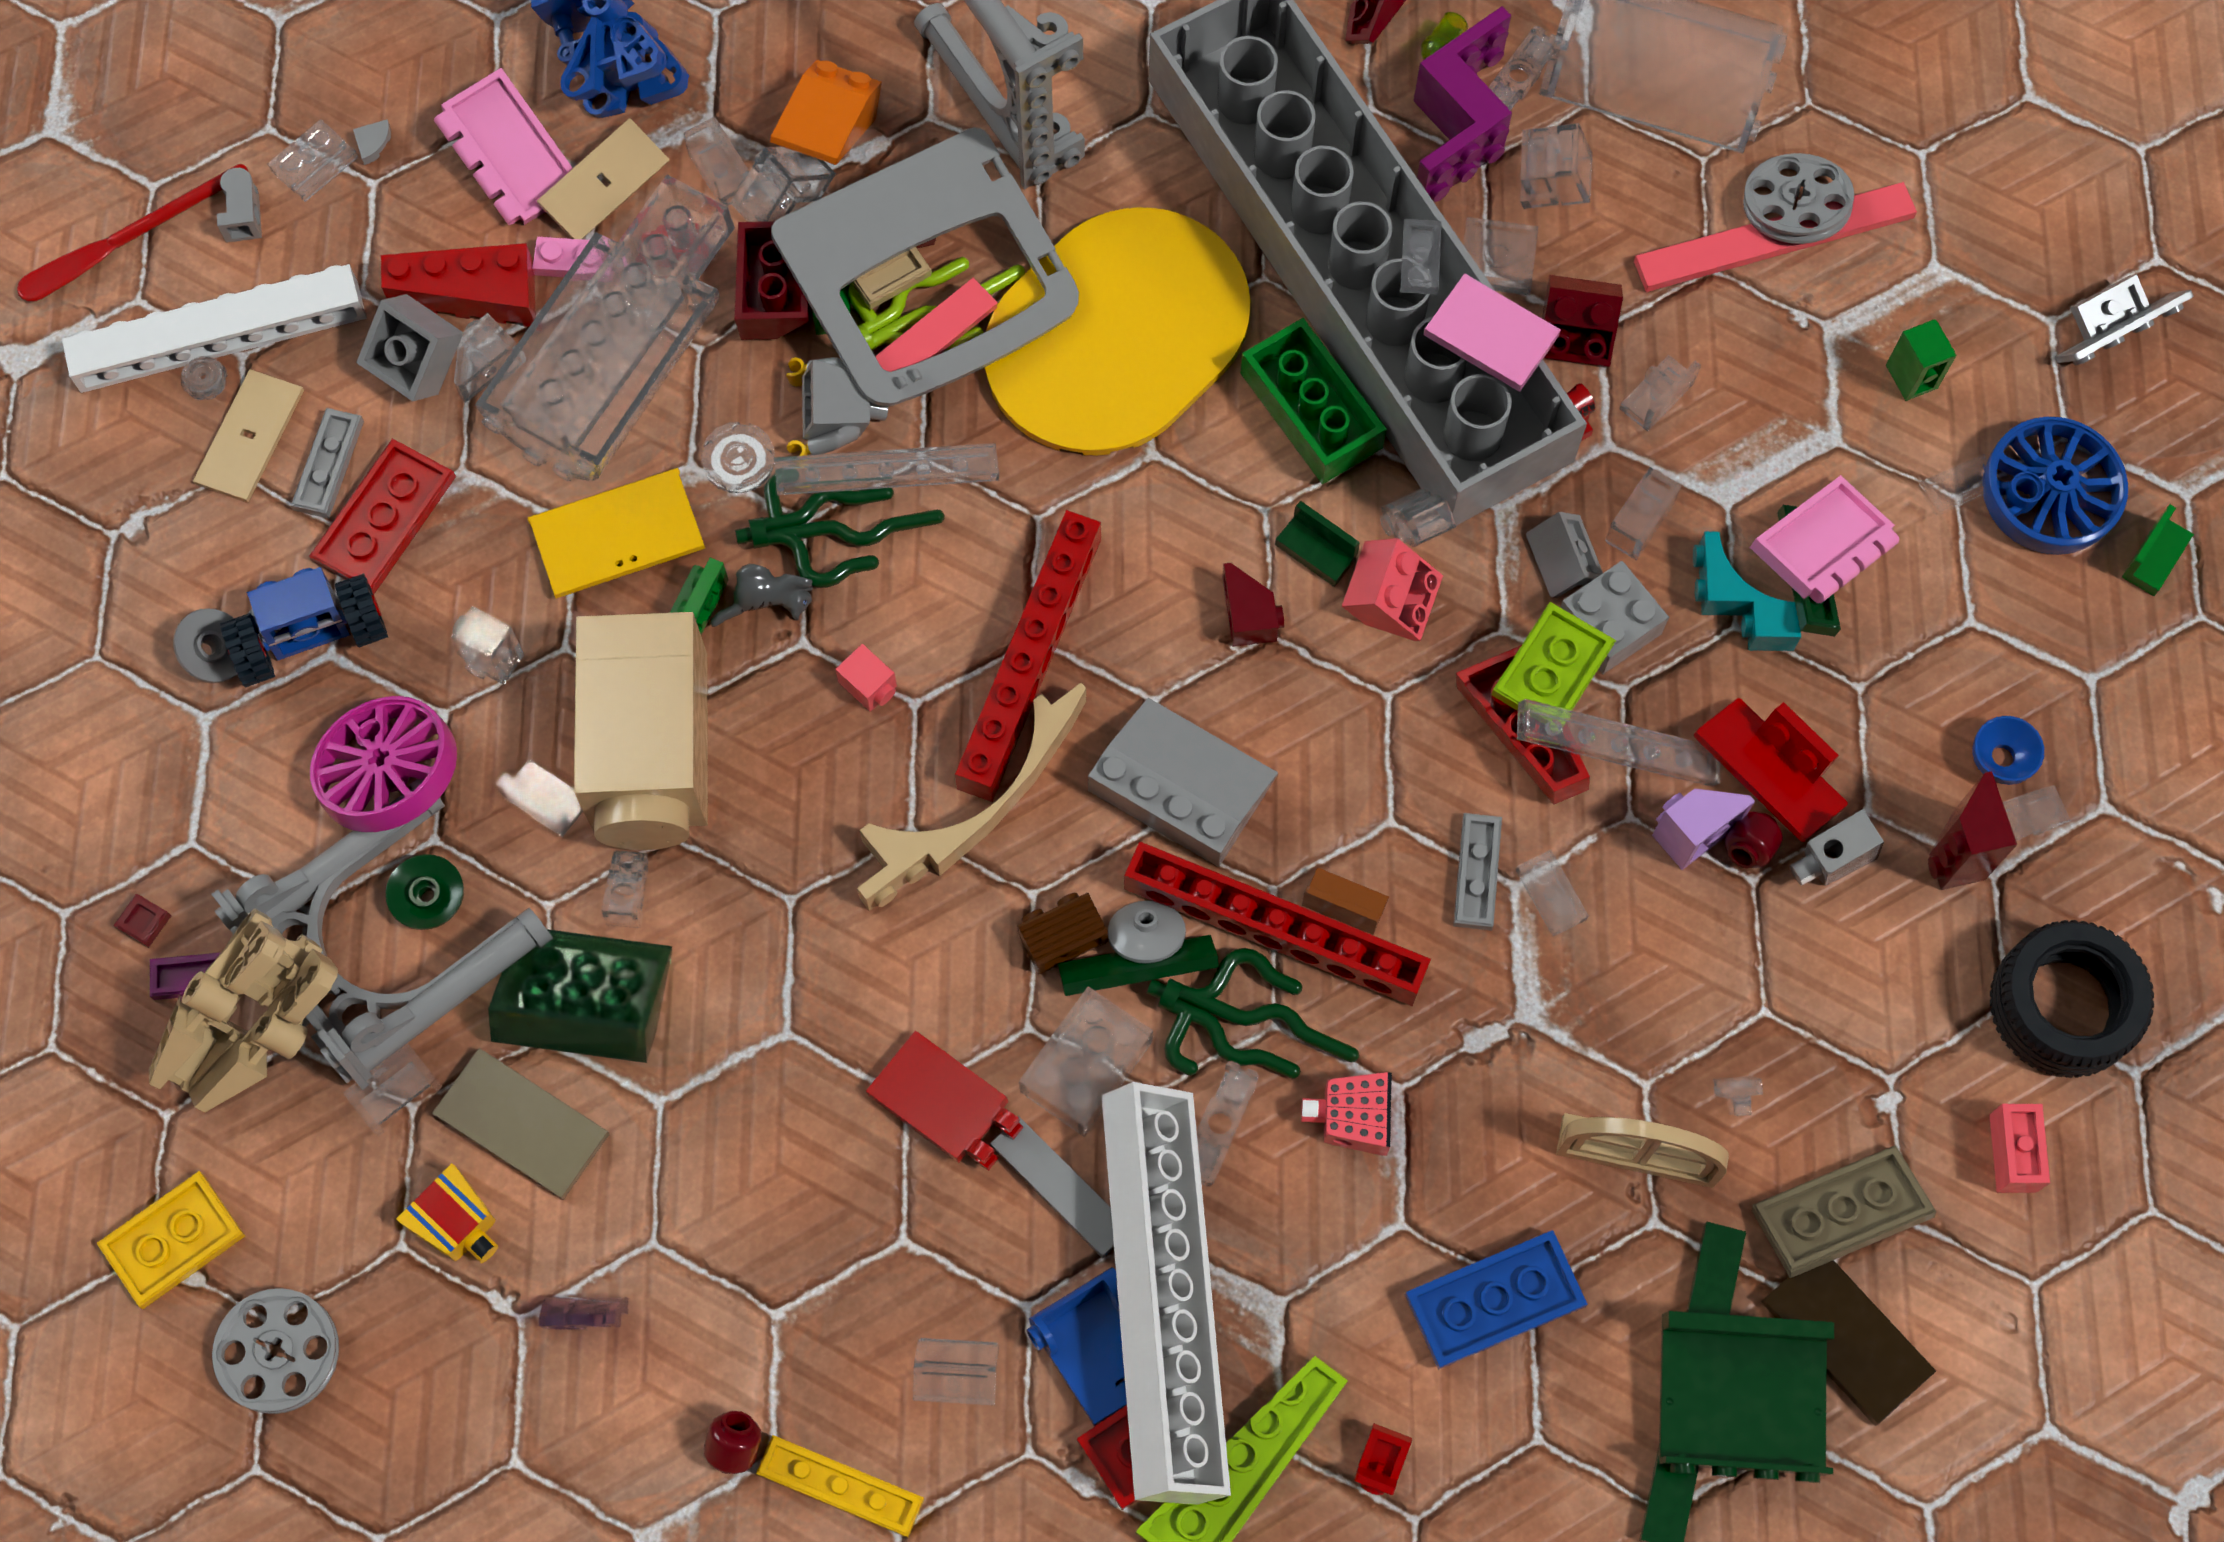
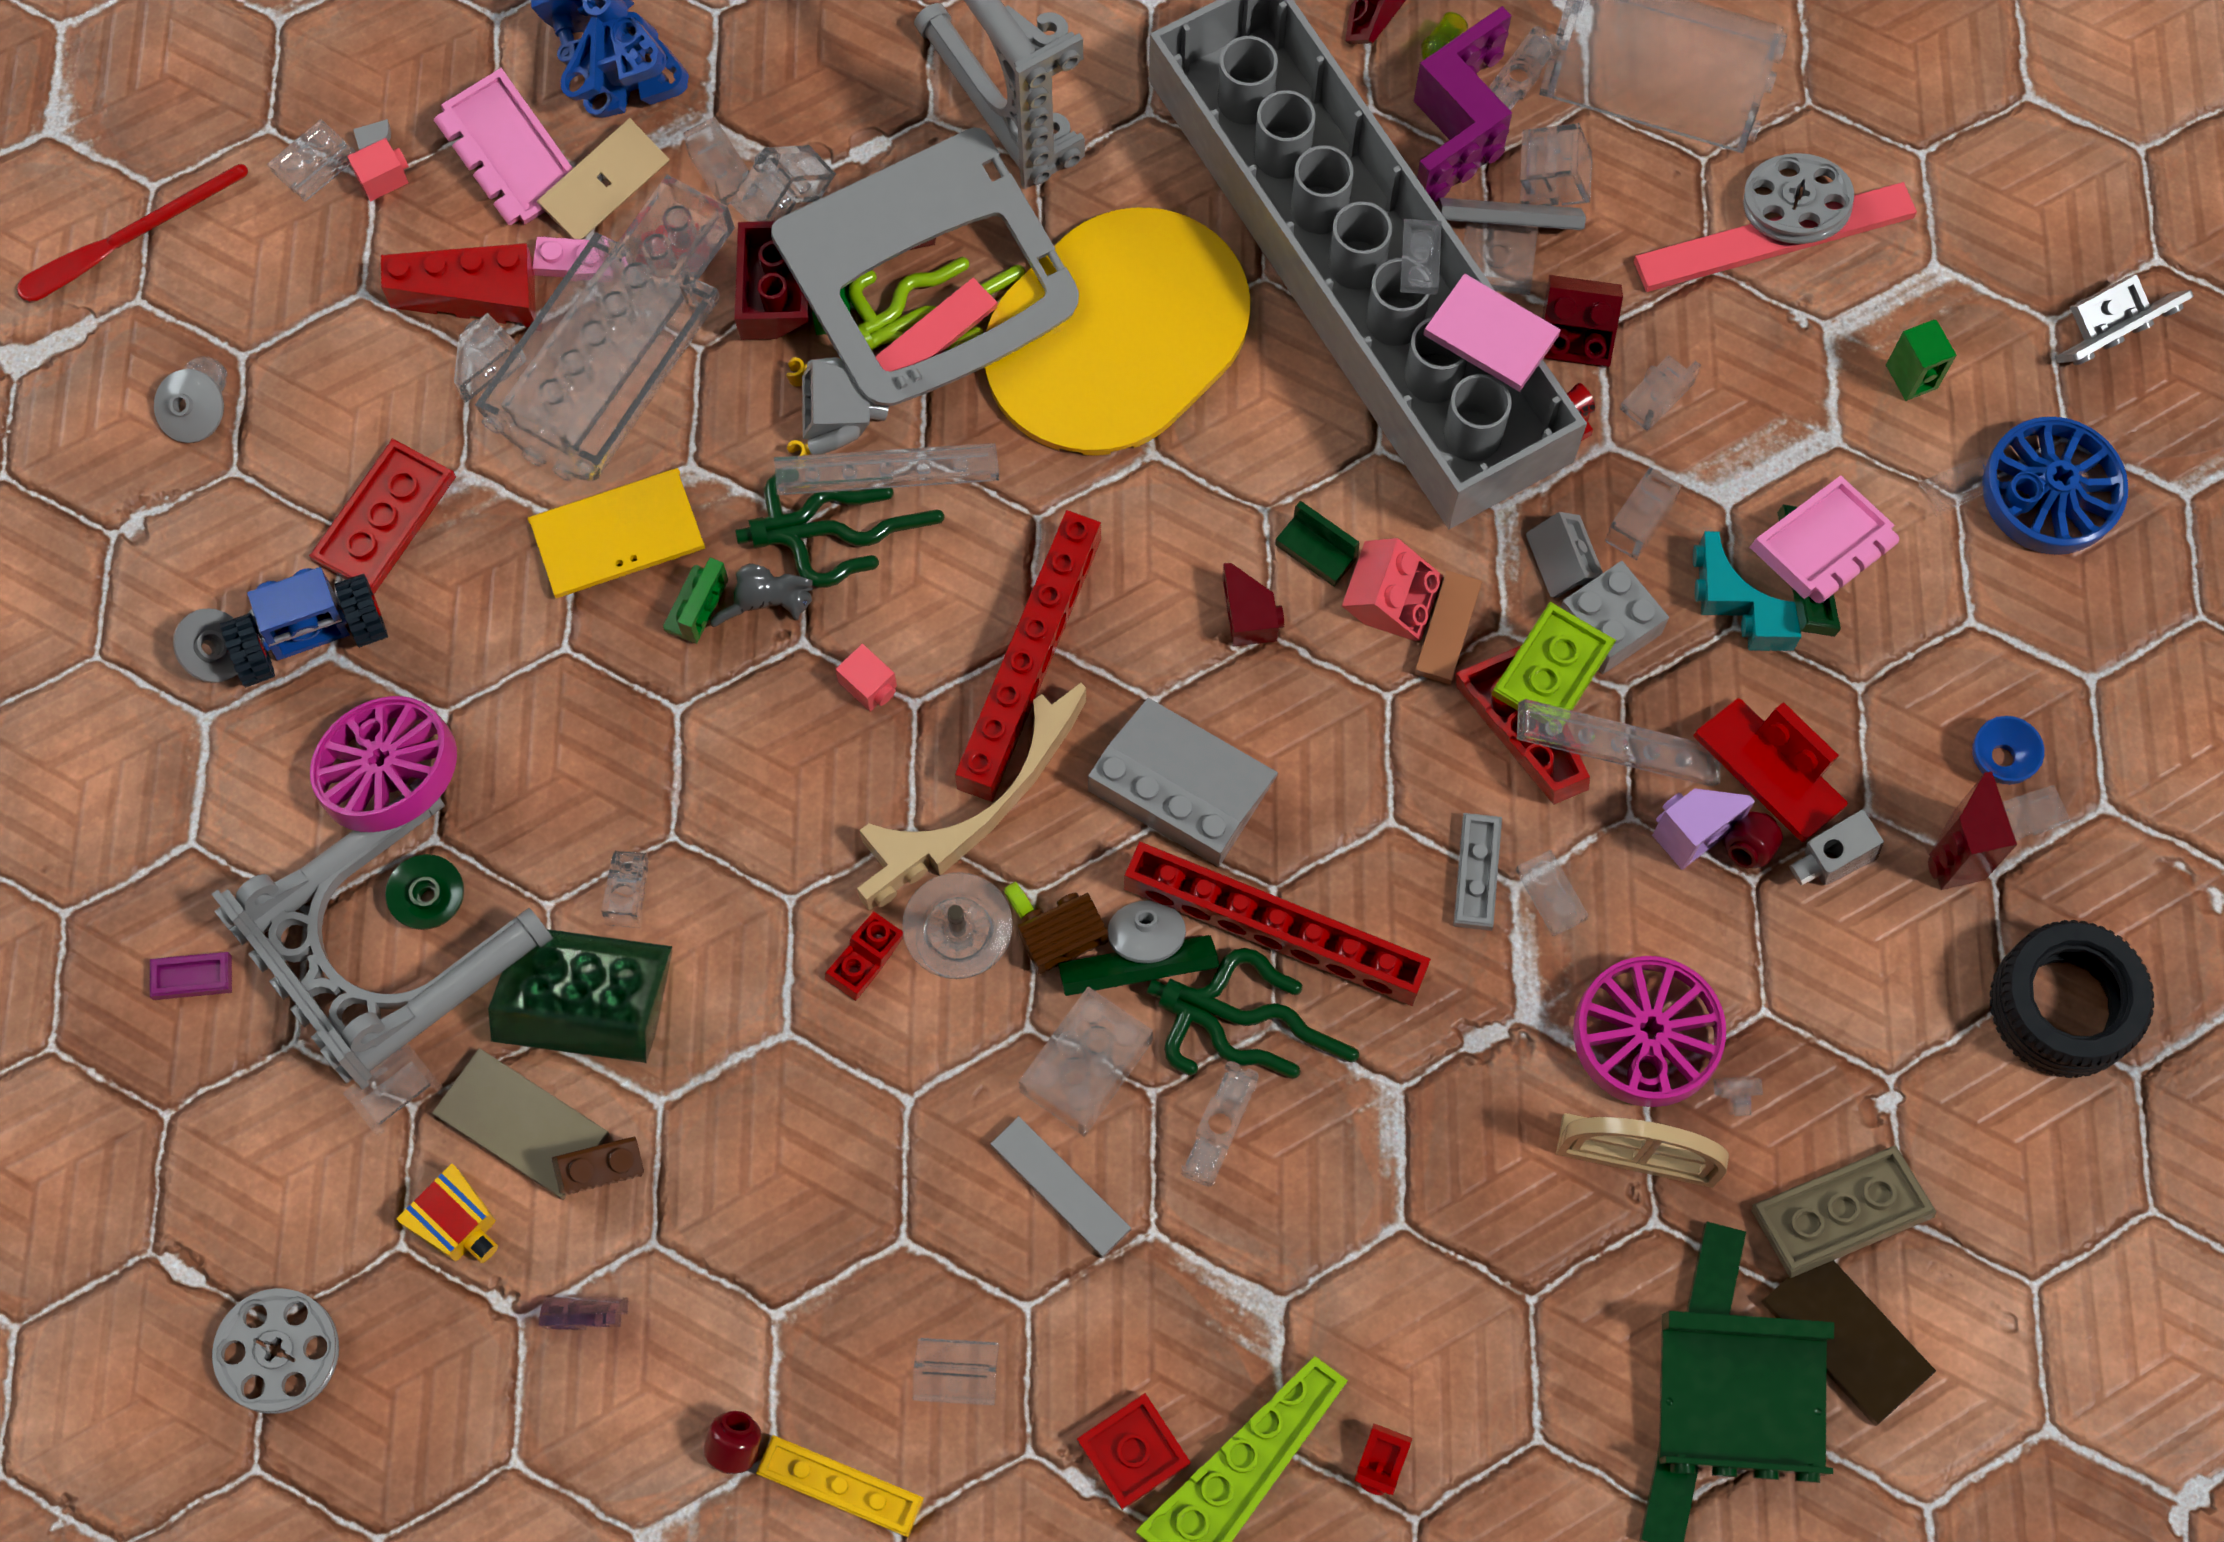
(142, 920): dark red tile -> none
(170, 1240): yellow tile -> none
(202, 410): none -> light grey dish
(213, 328): white brick -> none
(218, 1058): tan piece -> none
(236, 461): tan piece -> none
(243, 207): light grey leg -> none
(327, 463): light grey tile -> none
(379, 168): none -> coral brick
(409, 347): light grey brick -> none
(486, 645): clear brick -> none
(541, 796): clear panel -> none
(598, 1166): none -> reddish brown brick
(641, 728): tan container -> none
(738, 457): clear tile -> none
(828, 112): orange slope -> none
(865, 956): none -> red slope
(892, 278): tan tile -> none
(943, 1101): red tile -> none
(957, 925): none -> clear piece
(1018, 899): none -> lime tile
(1086, 1344): blue door -> none
(1165, 1296): white brick -> none
(1312, 400): green brick -> none
(1345, 901): dark orange panel -> none
(1354, 1112): coral torso -> none
(1417, 517): clear brick -> none
(1448, 627): none -> nougat tile
(1495, 1299): blue plate -> none
(1512, 213): none -> light grey tile
(1649, 1050): none -> dark pink piece
(2019, 1148): coral panel -> none
(2158, 553): green panel -> none

